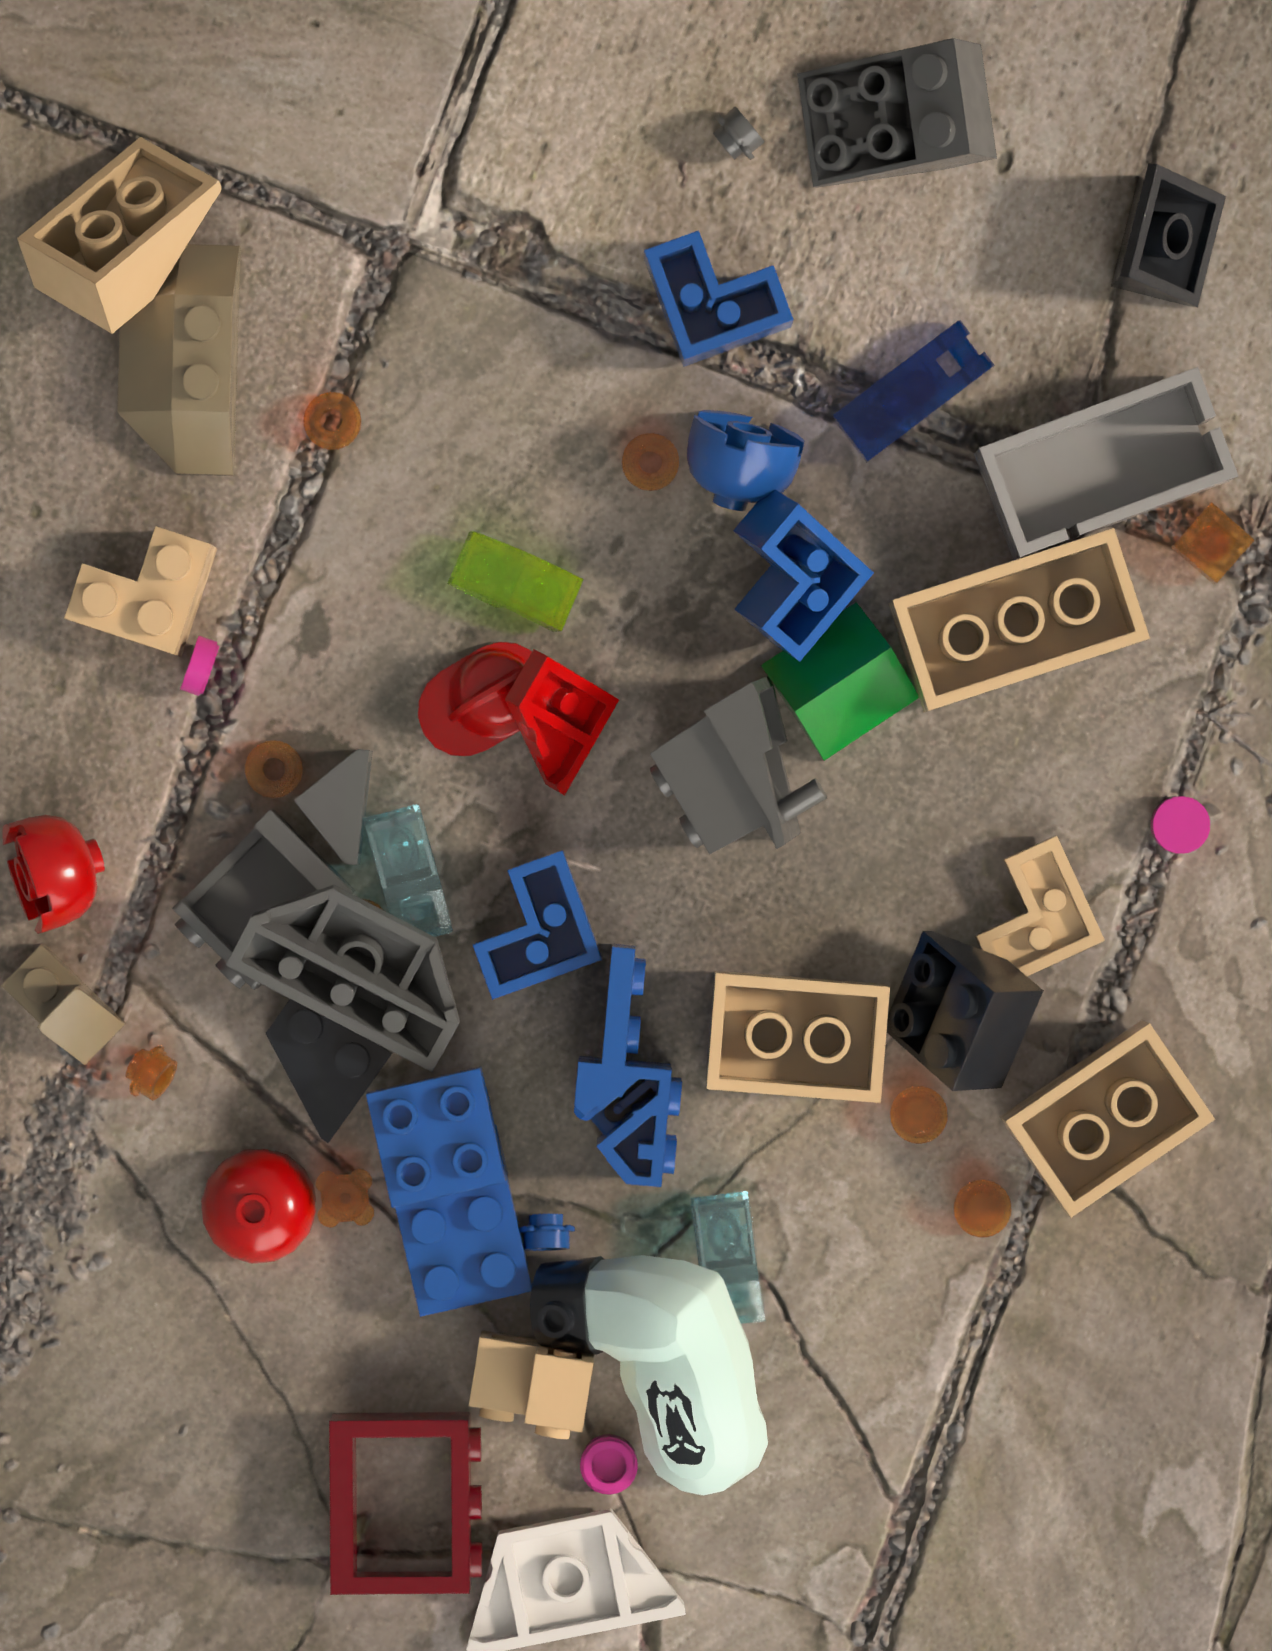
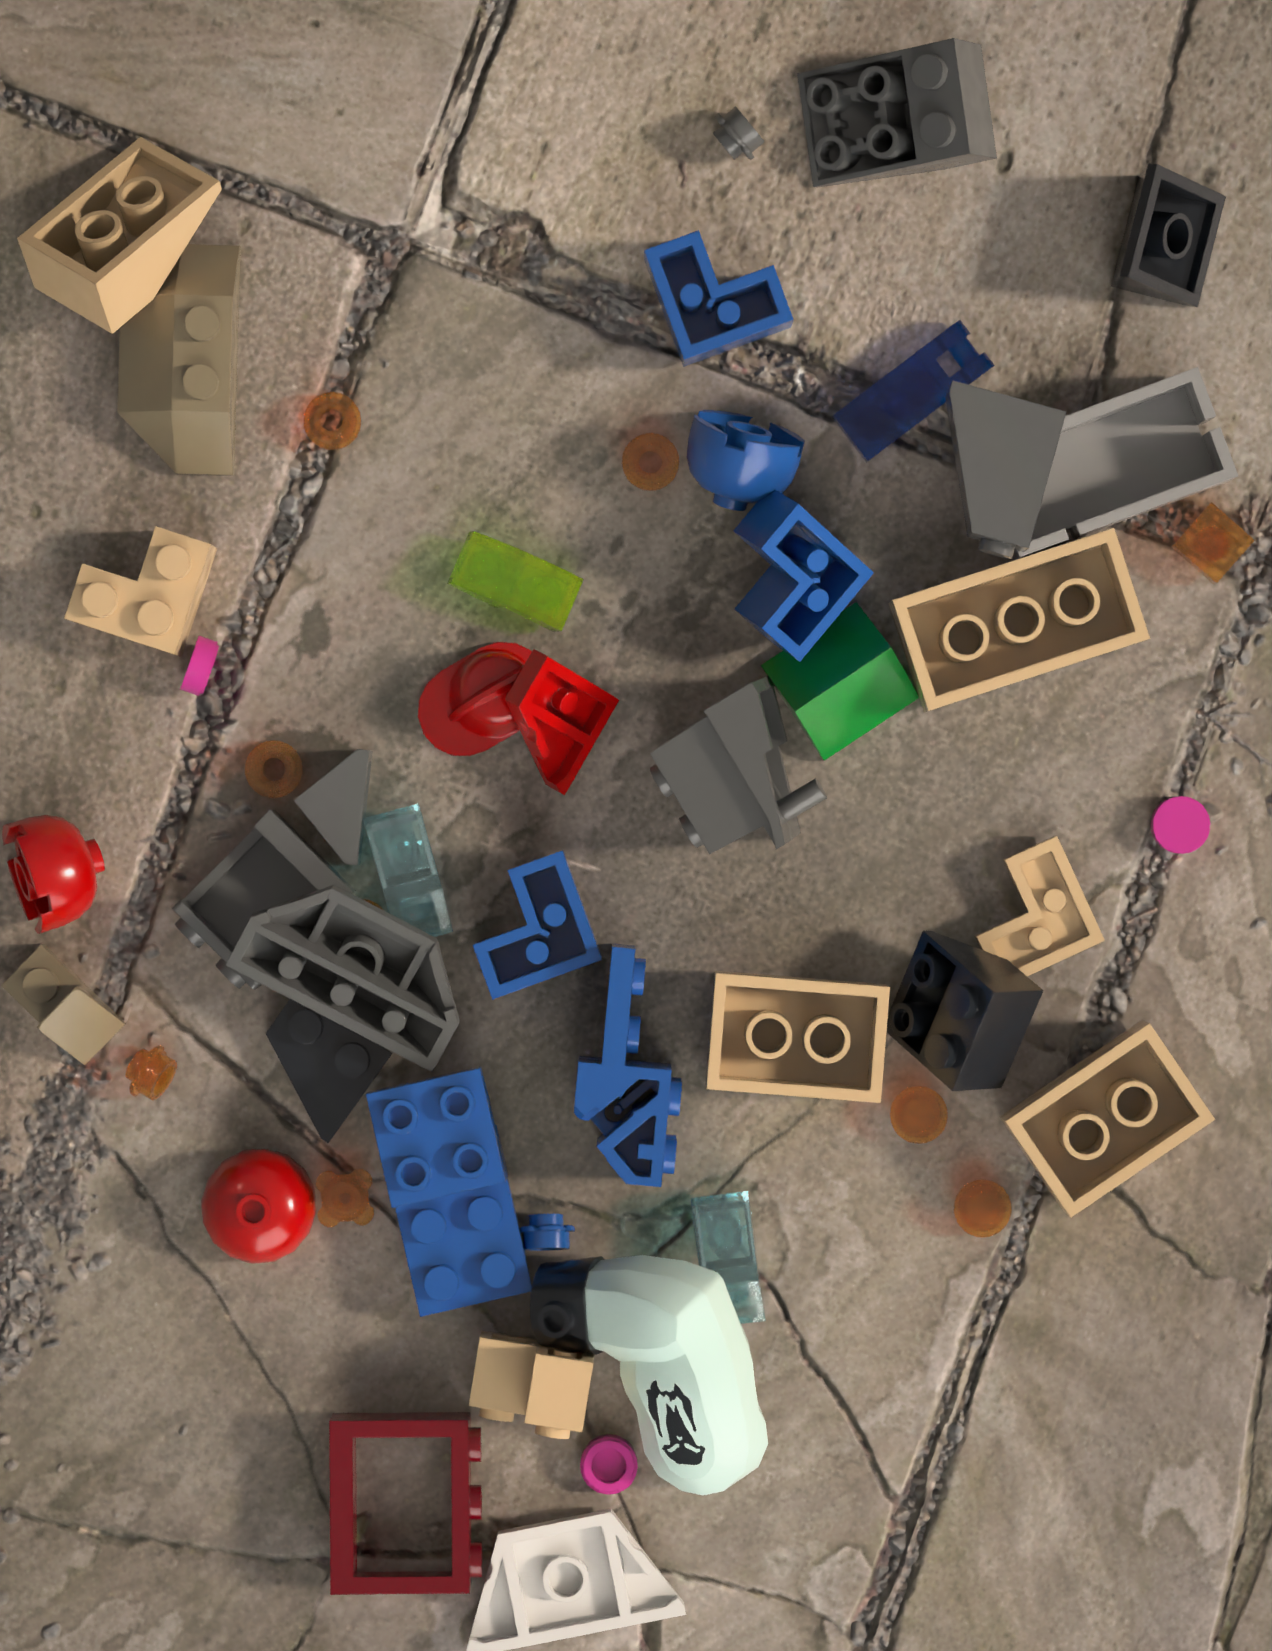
(1001, 463): none -> dark grey slope

